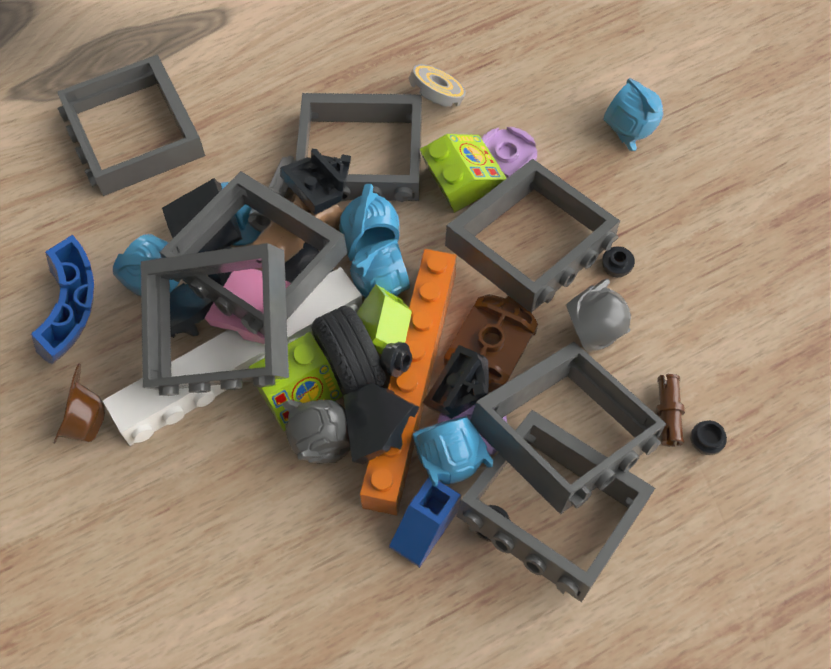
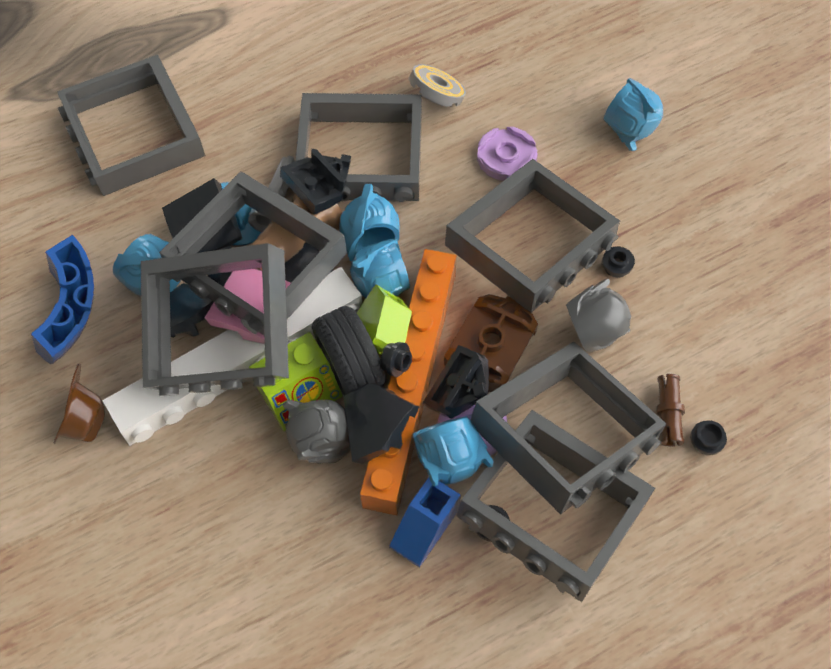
(462, 168): lime slope -> none

